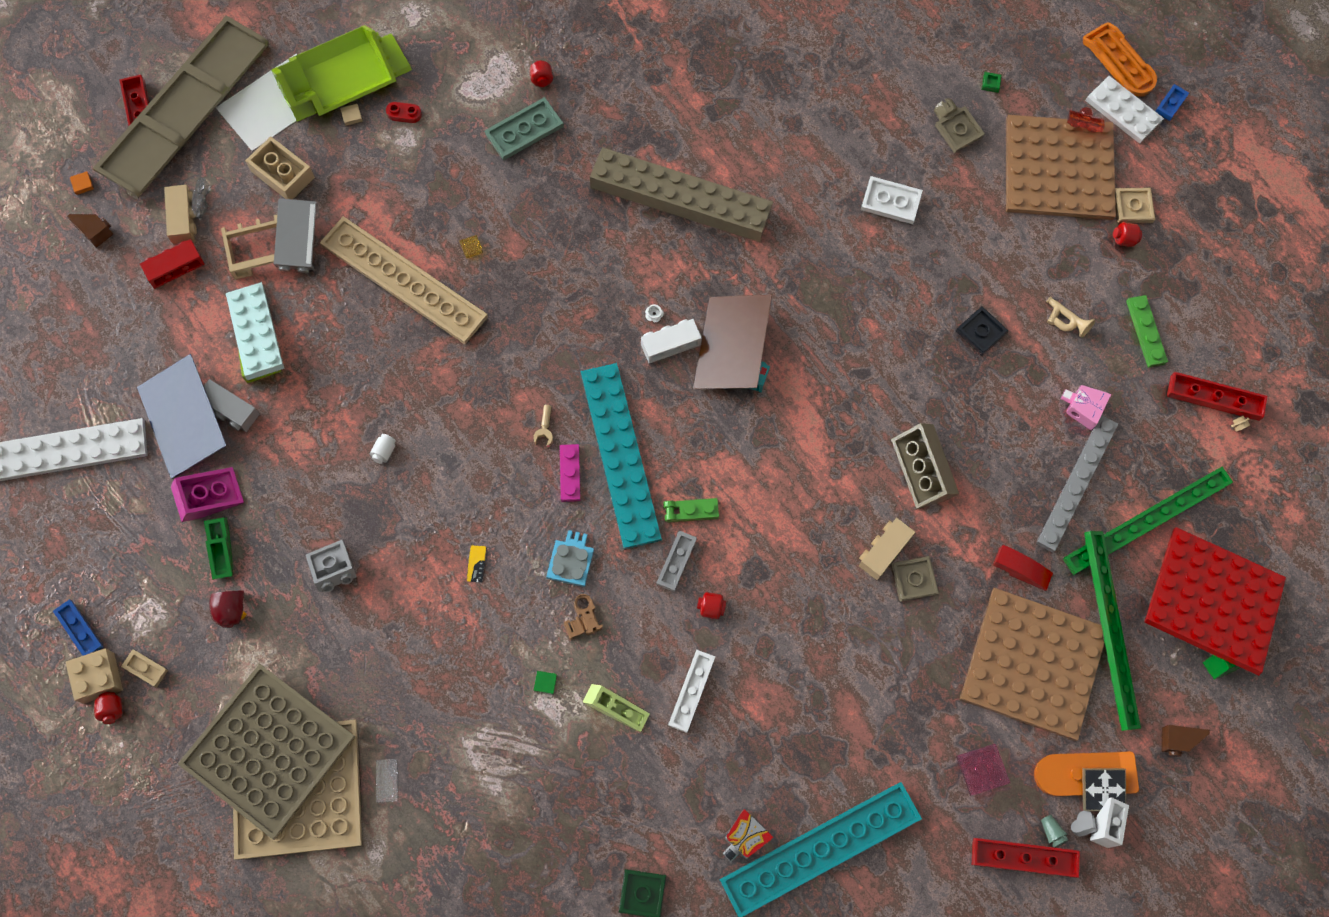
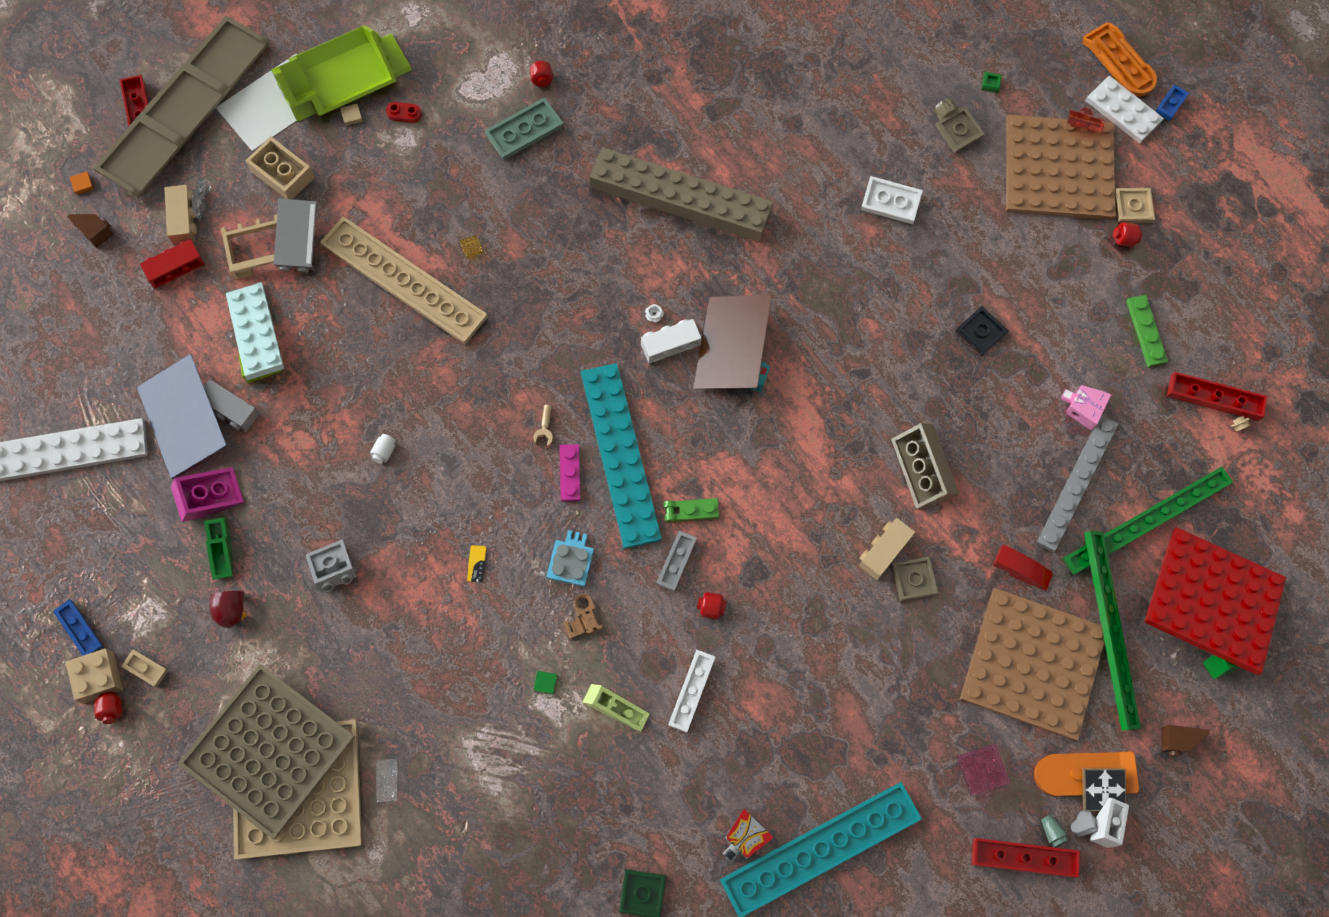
(1083, 325): tan piece -> none

